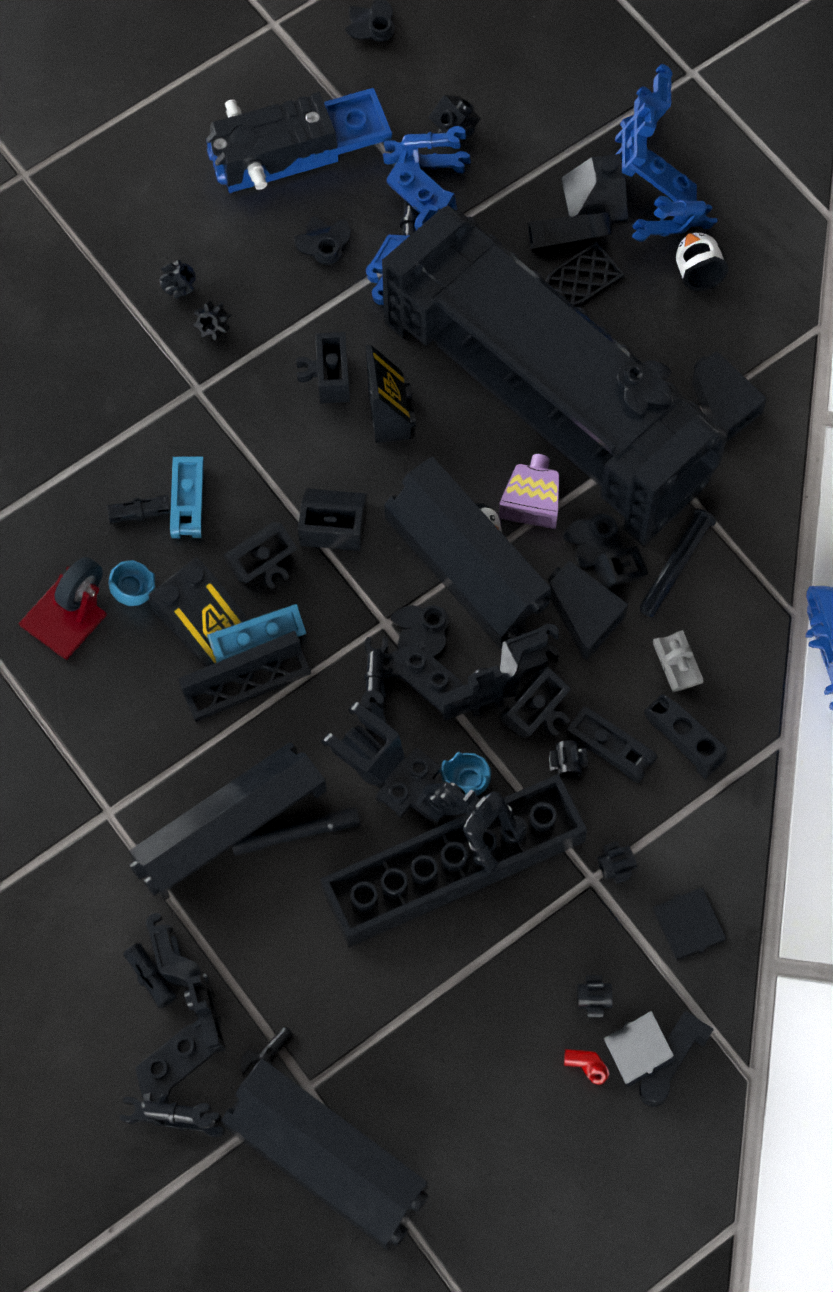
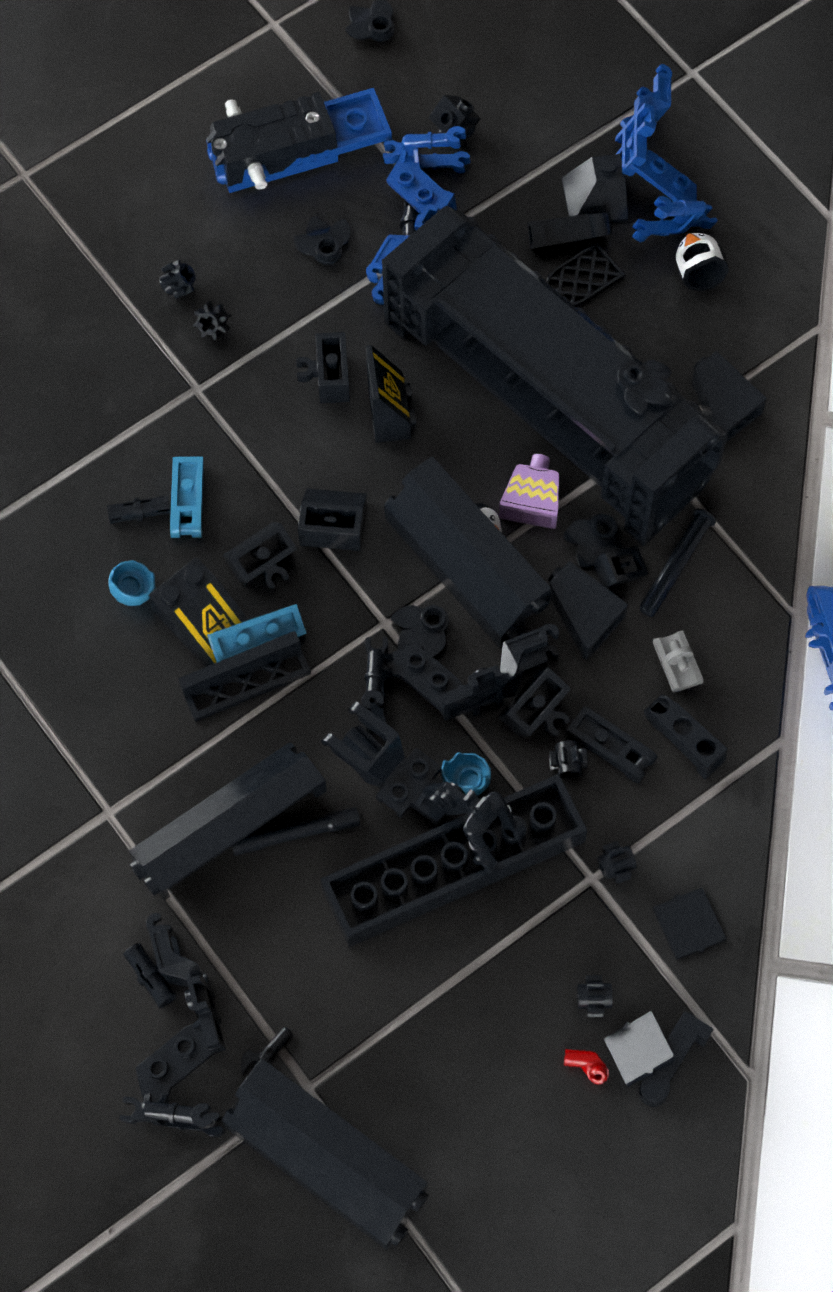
(68, 609): dark red plate -> none

